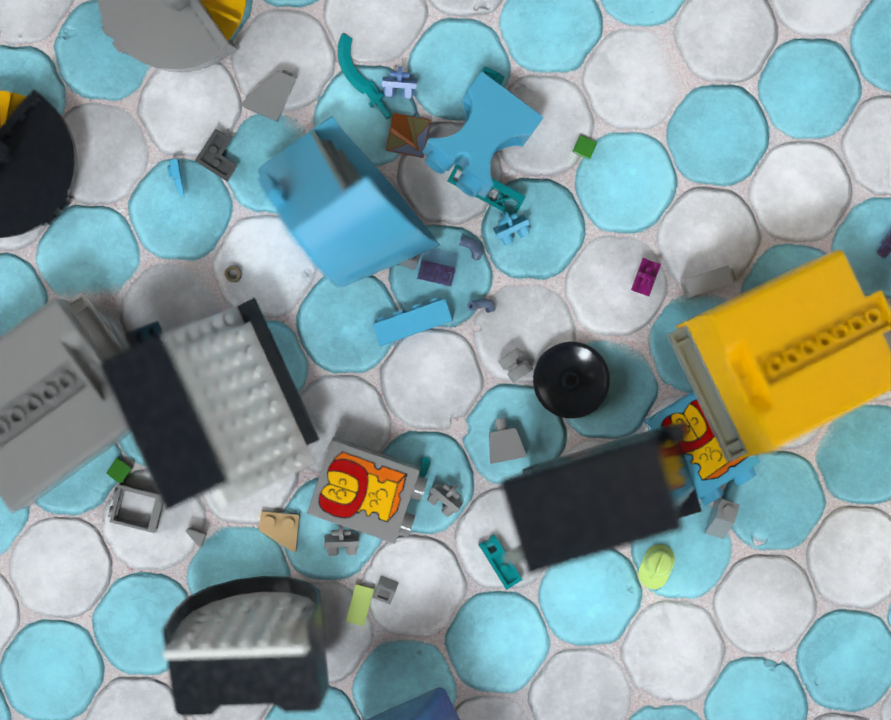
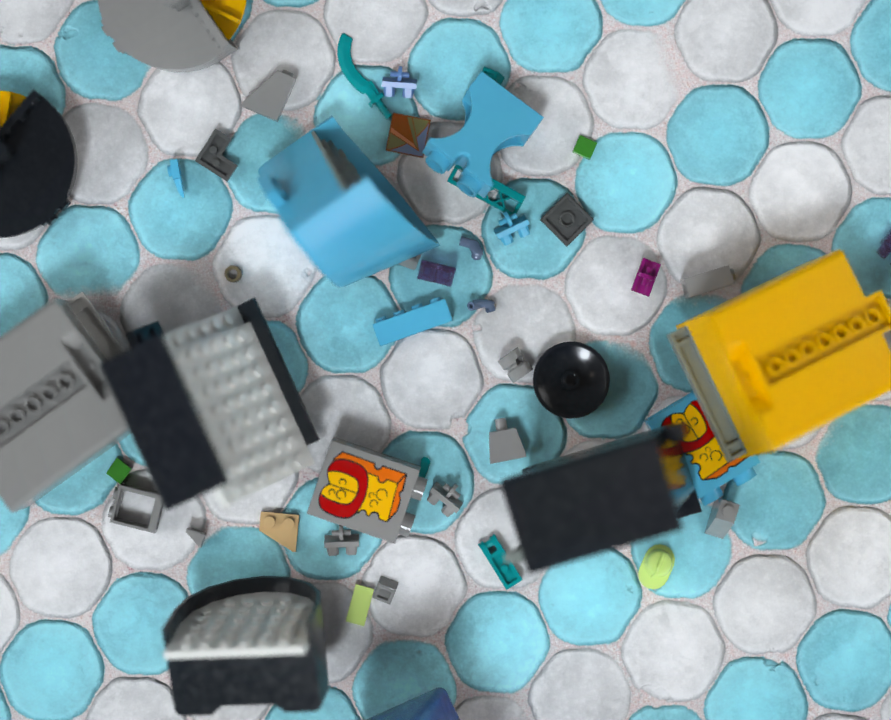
(566, 219): none -> dark grey plate

